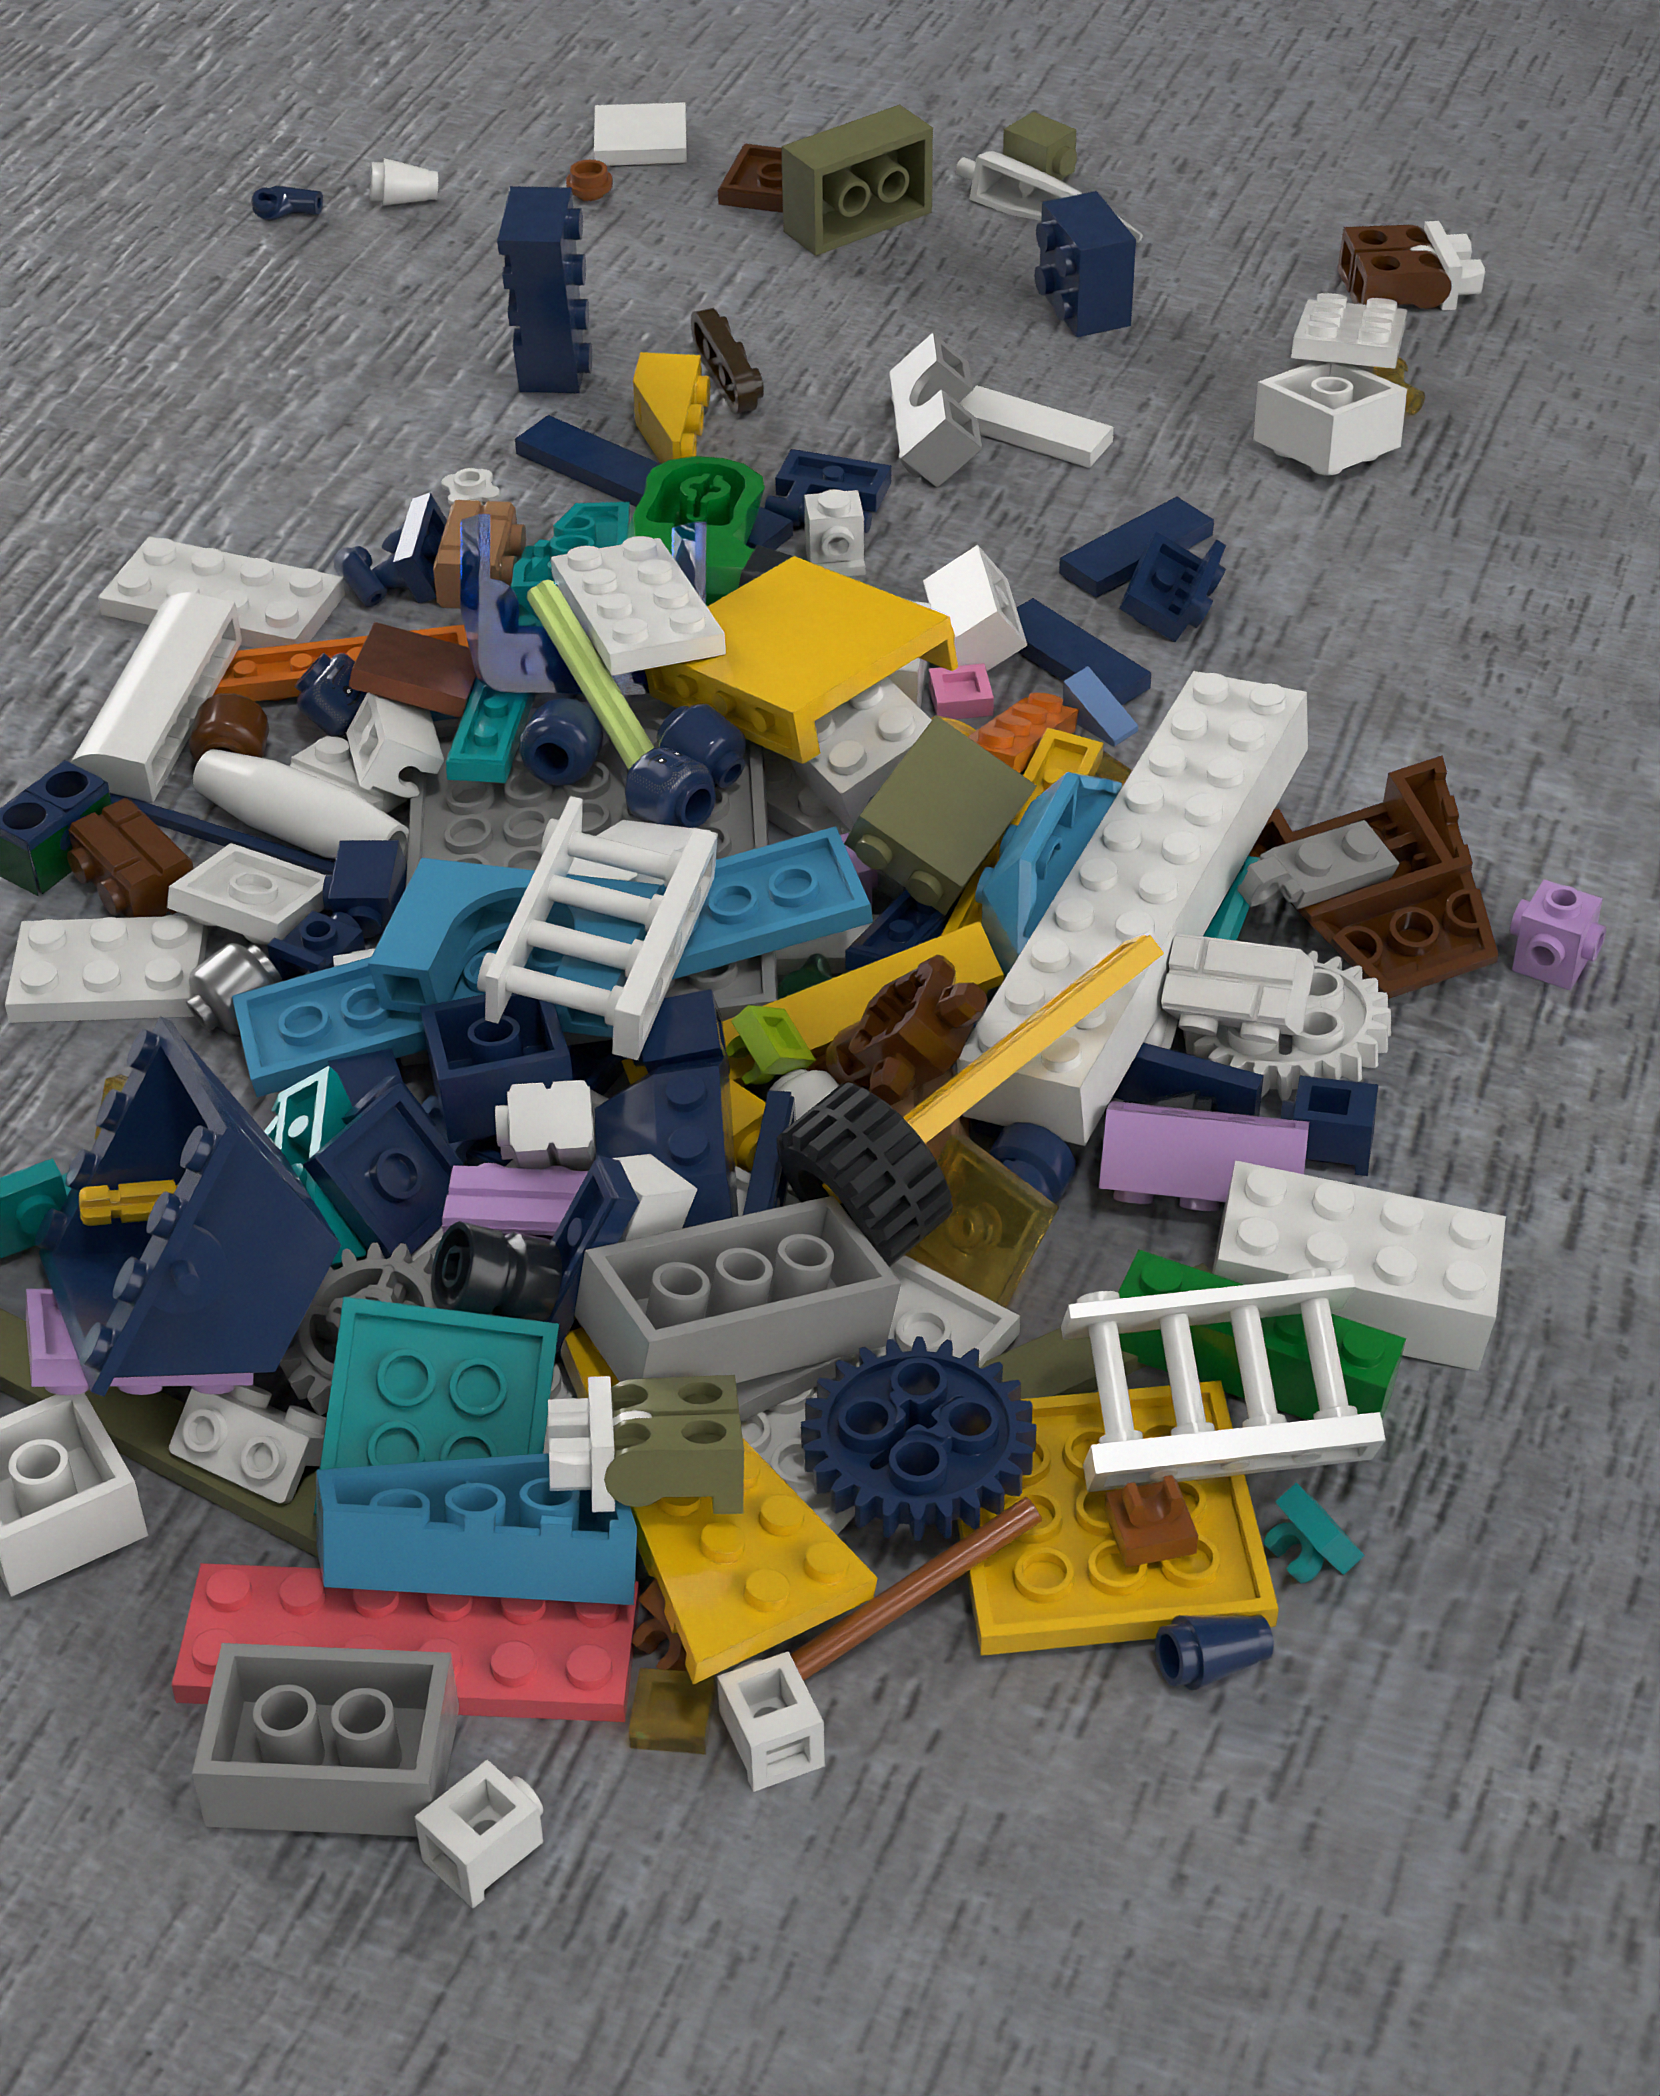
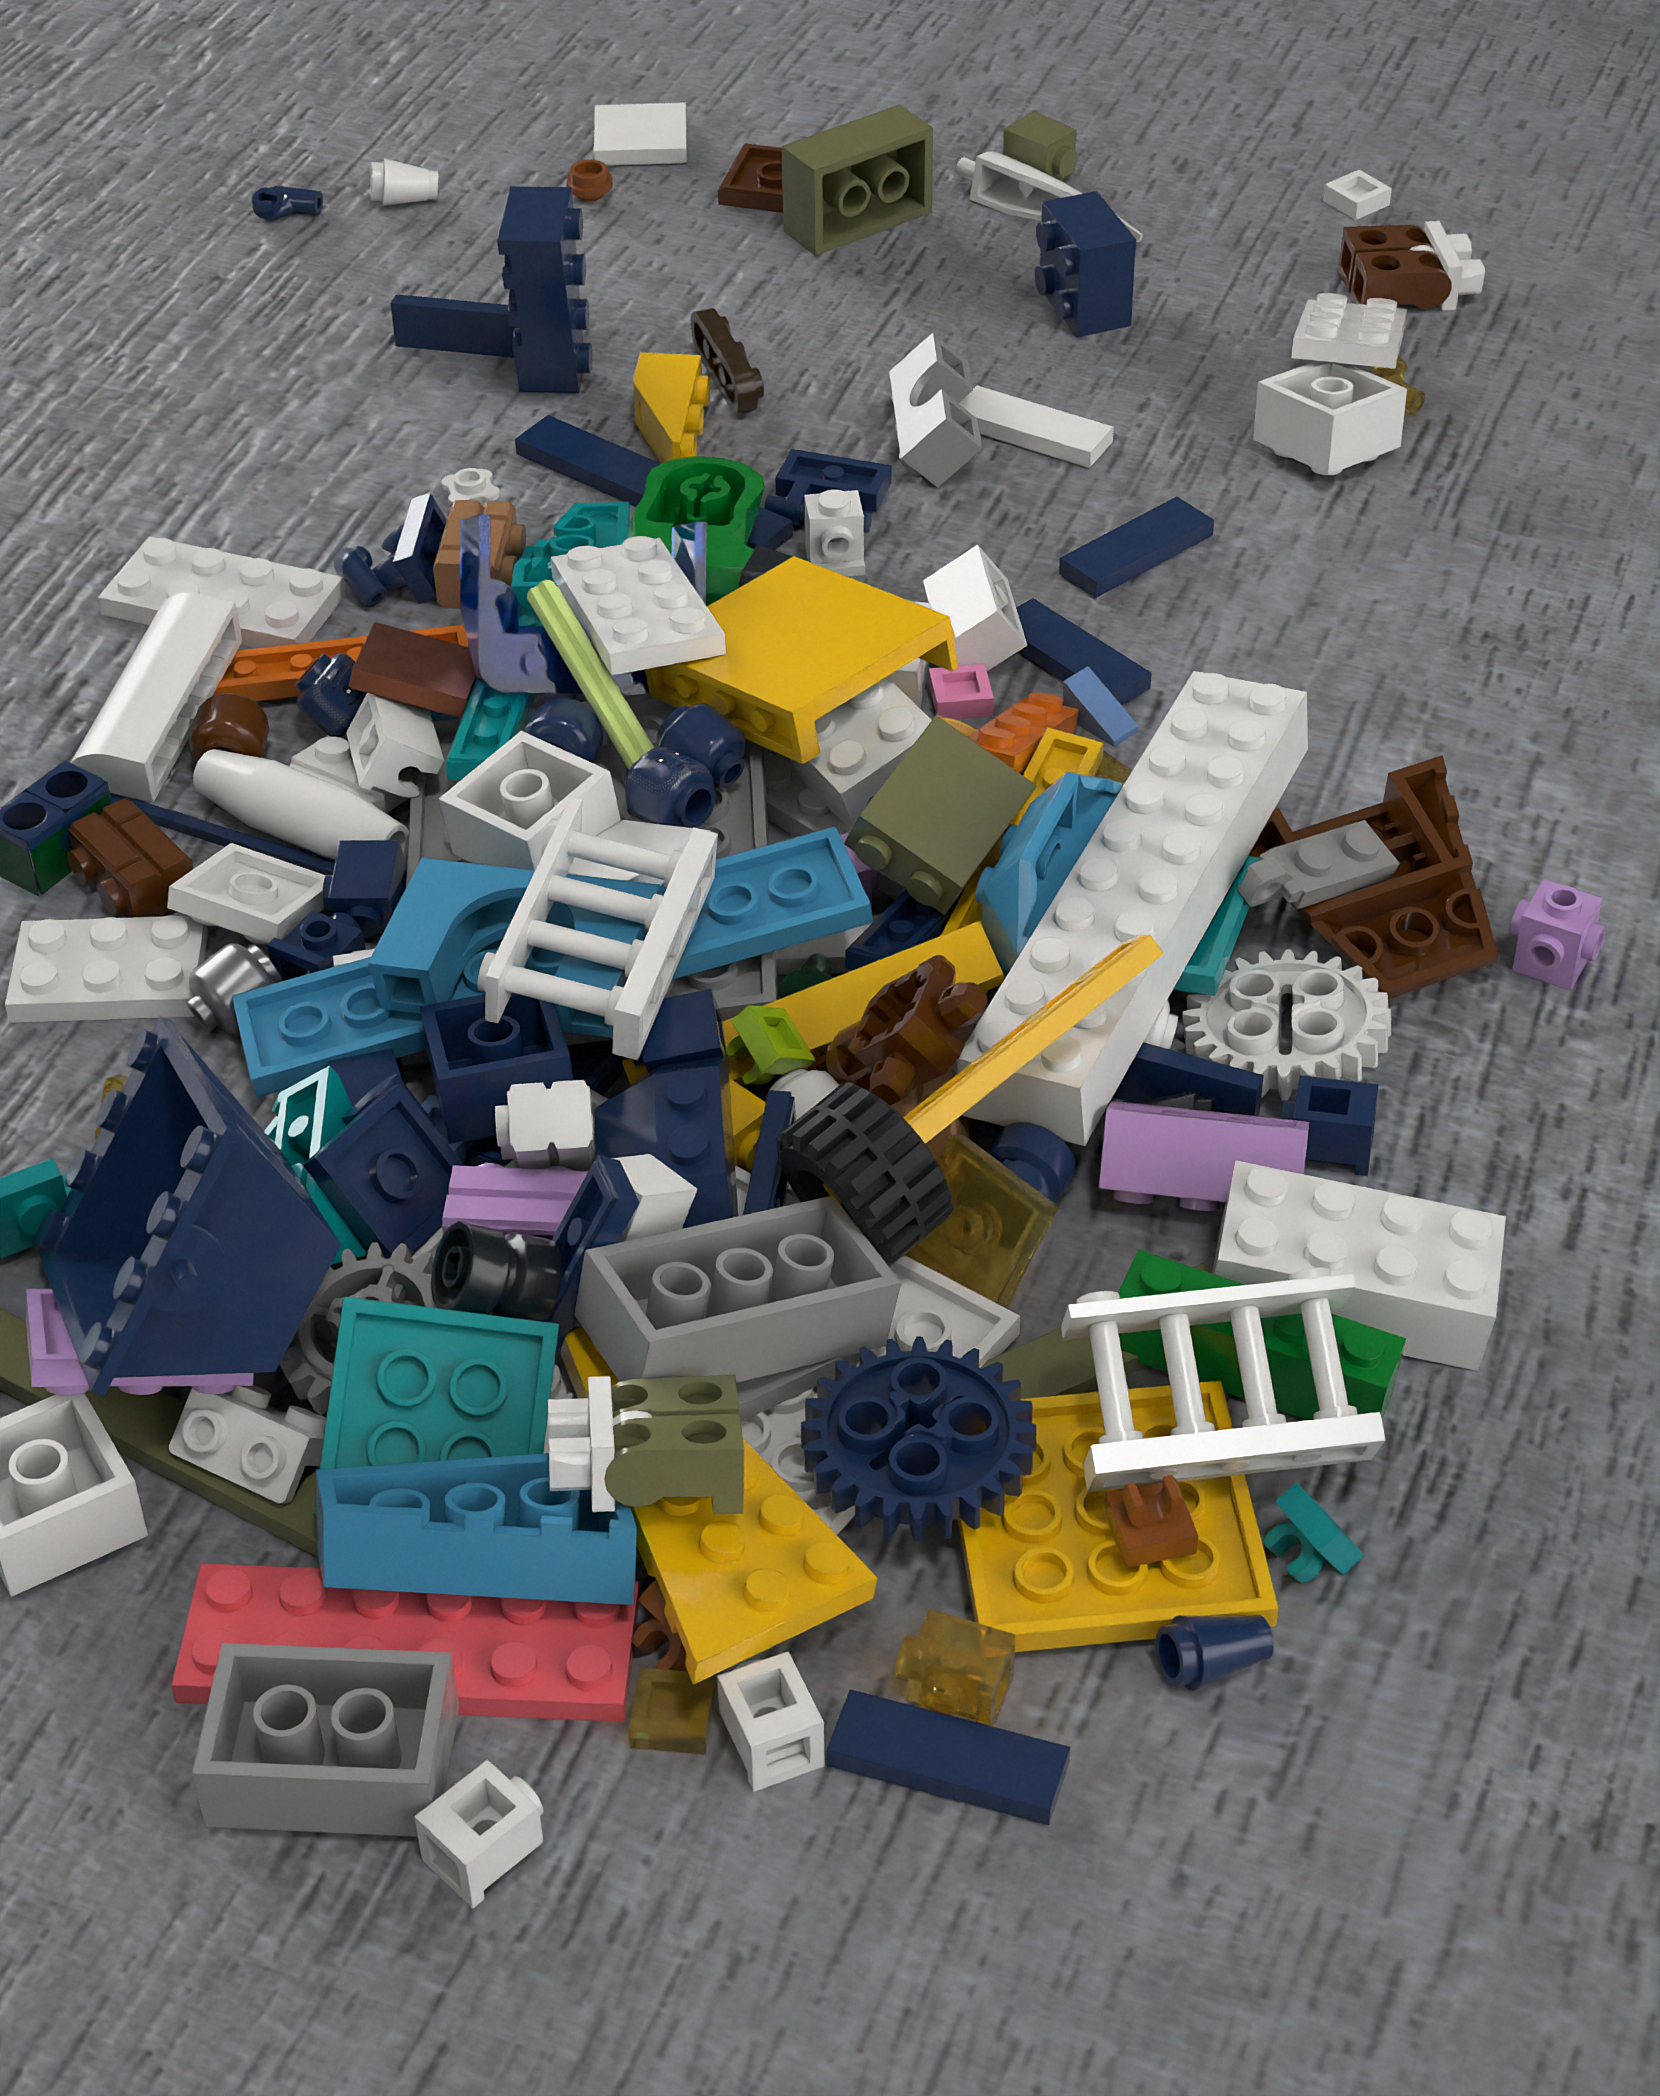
(130, 1202): yellow axle -> none
(452, 325): none -> dark blue tile
(507, 801): none -> white brick
(915, 1588): dark orange bar -> none
(948, 1756): none -> dark blue tile
(958, 1667): none -> clear yellow brick
(1172, 586): dark blue bracket -> none
(1237, 986): white brick -> none
(1357, 194): none -> white tile

